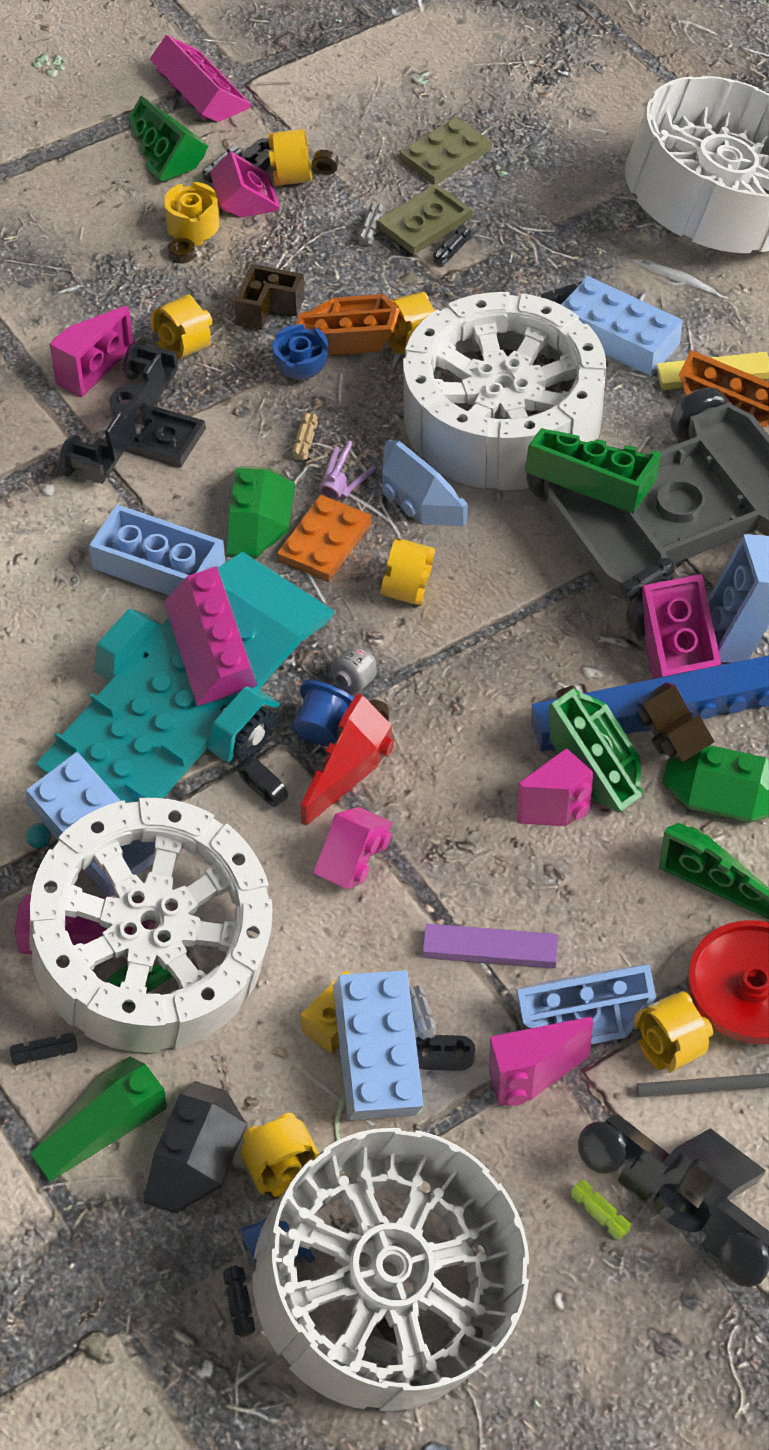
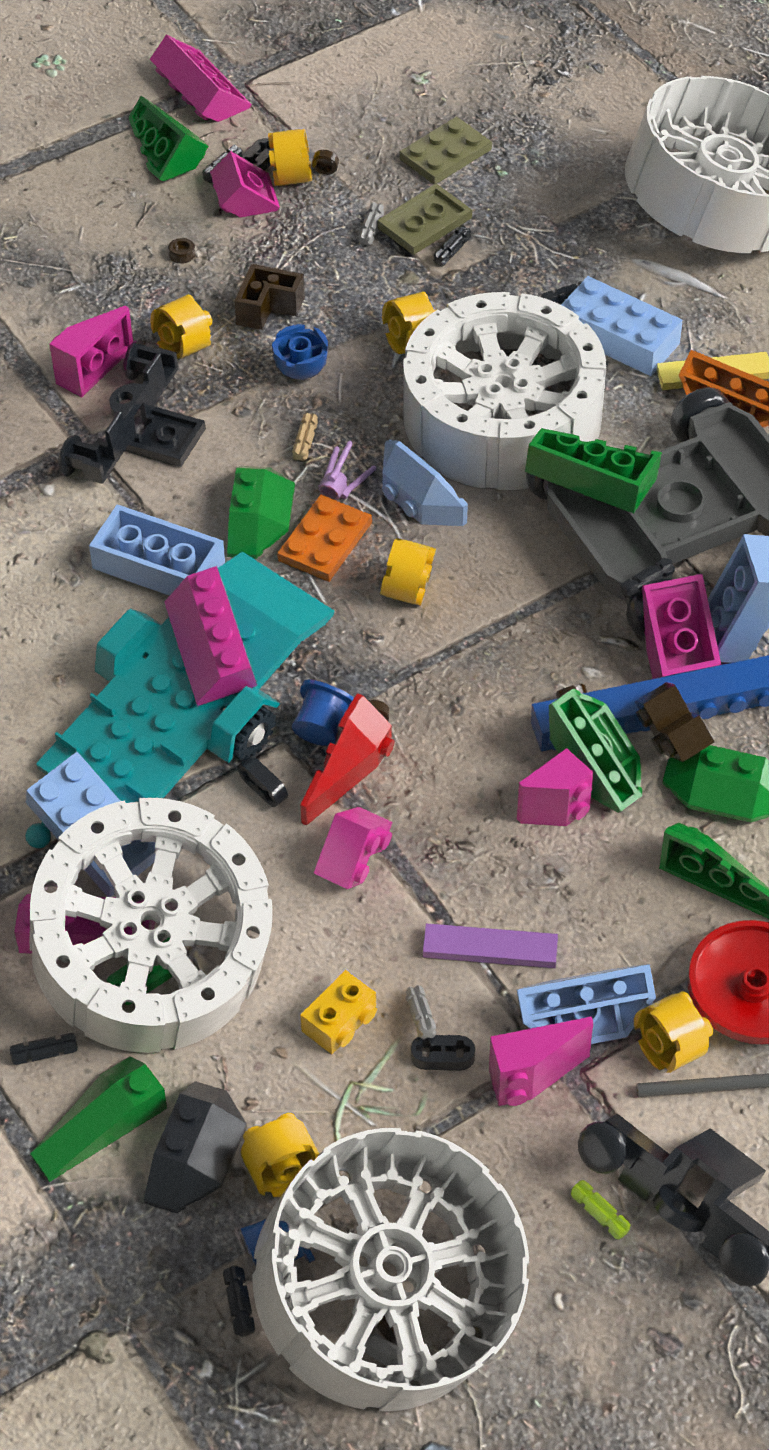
(192, 212): yellow brick -> none
(353, 323): orange wedge -> none
(354, 670): light grey head -> none
(377, 1045): light blue brick -> none

